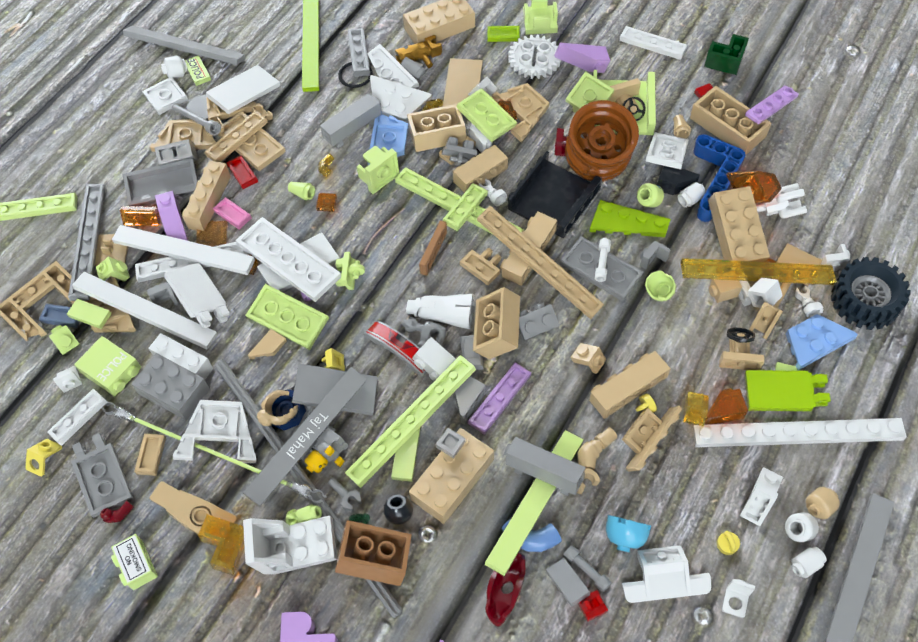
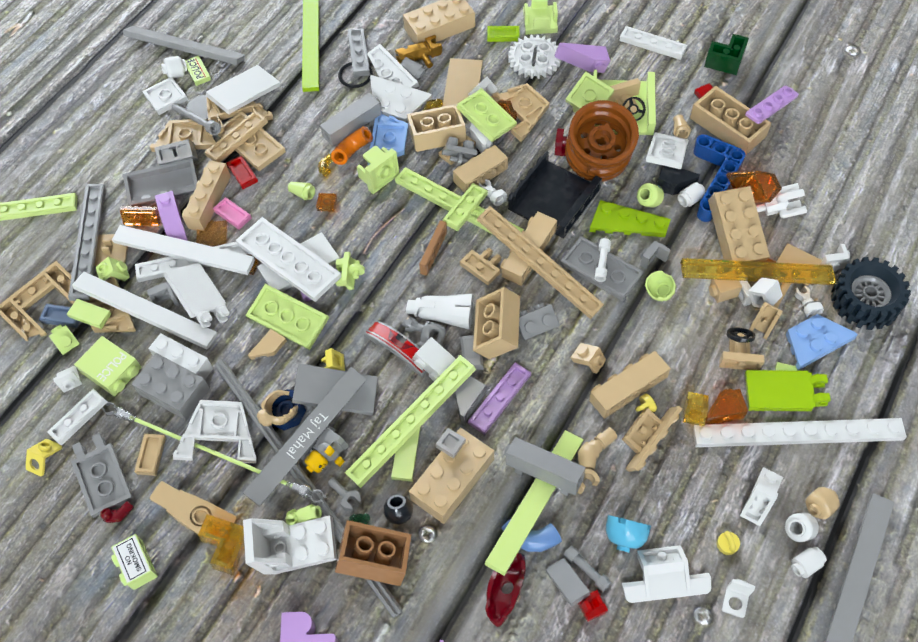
(350, 145): none -> orange cylinder

